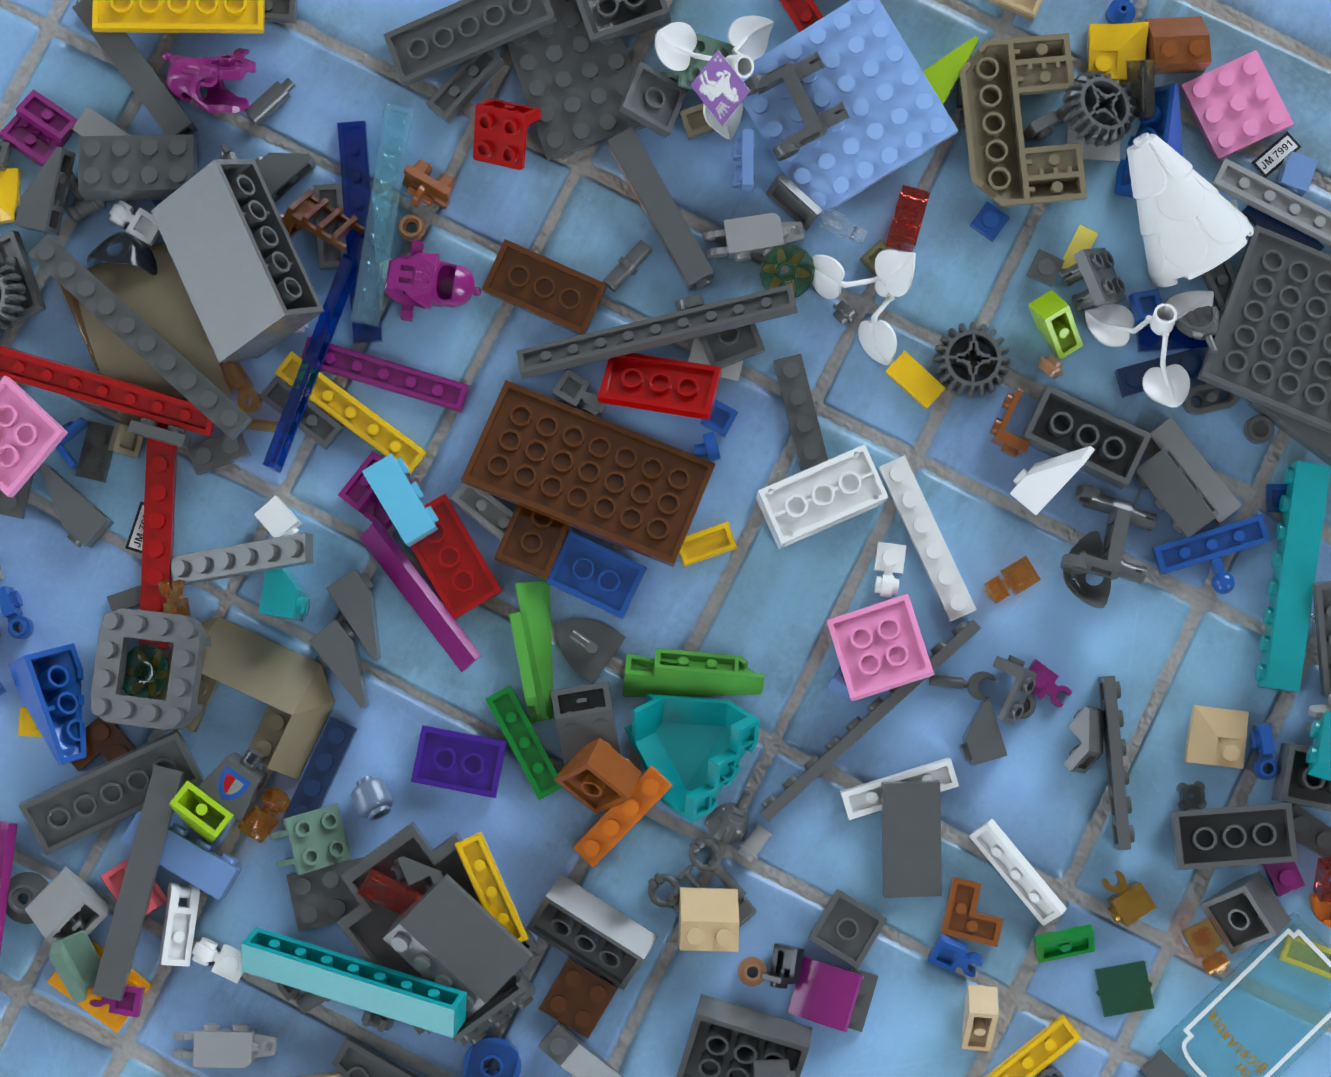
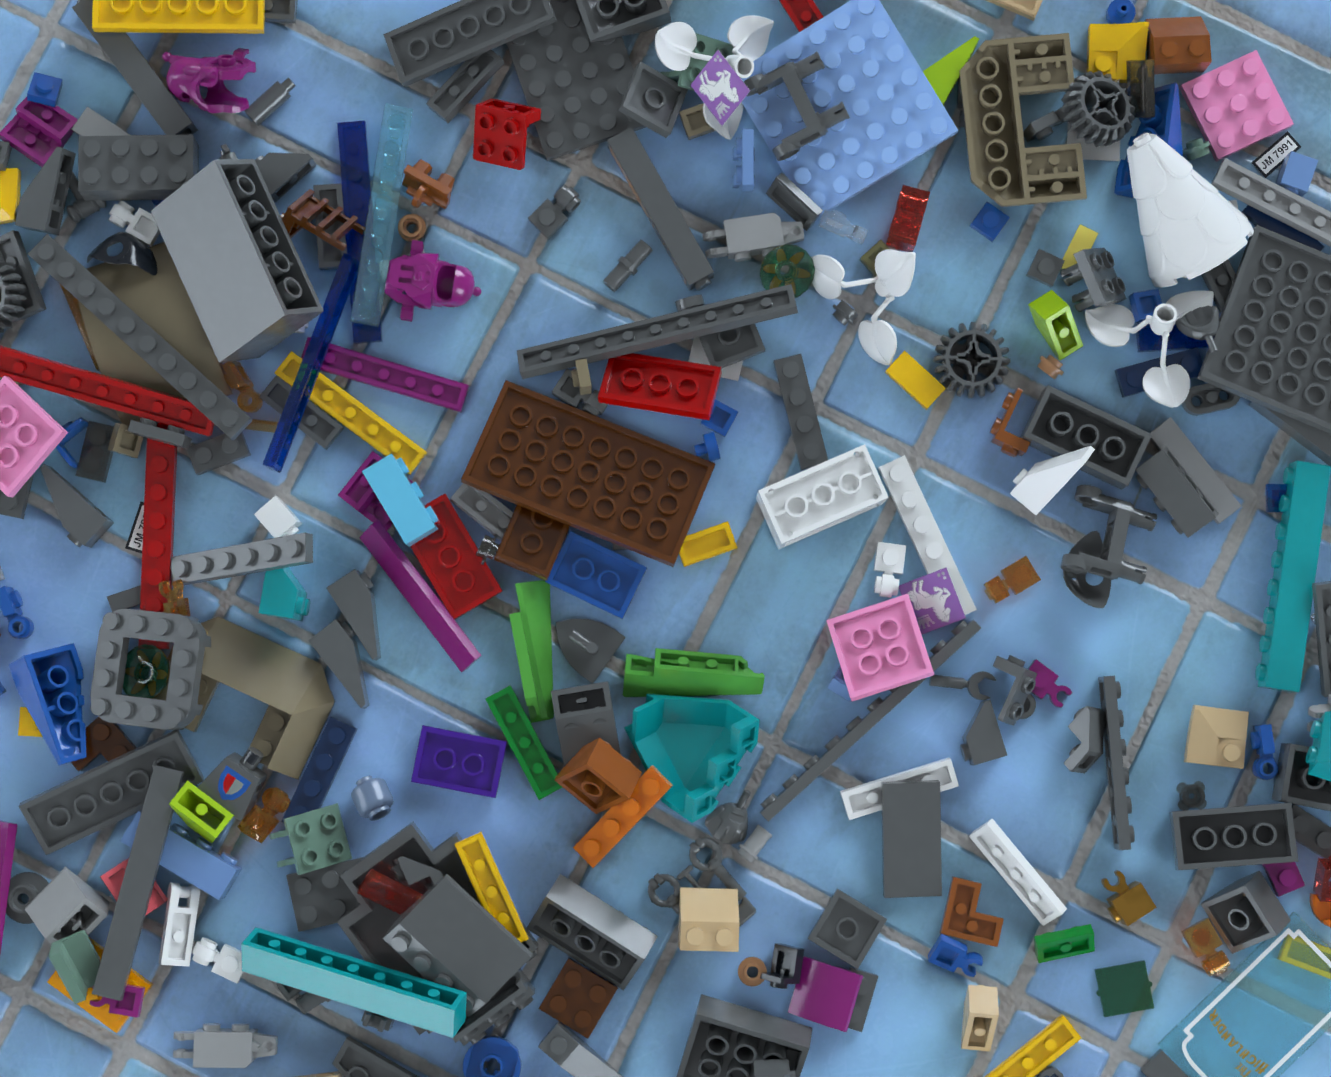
(44, 89): none -> blue plate
(487, 548): none -> clear smoke plate
(544, 287): reddish brown plate -> none
(549, 217): none -> dark grey plate
(581, 377): none -> dark tan plate
(933, 600): none -> sticker
(1196, 148): none -> sand green plate
(1211, 546): blue plate -> none
(1259, 429): dark grey tile -> none

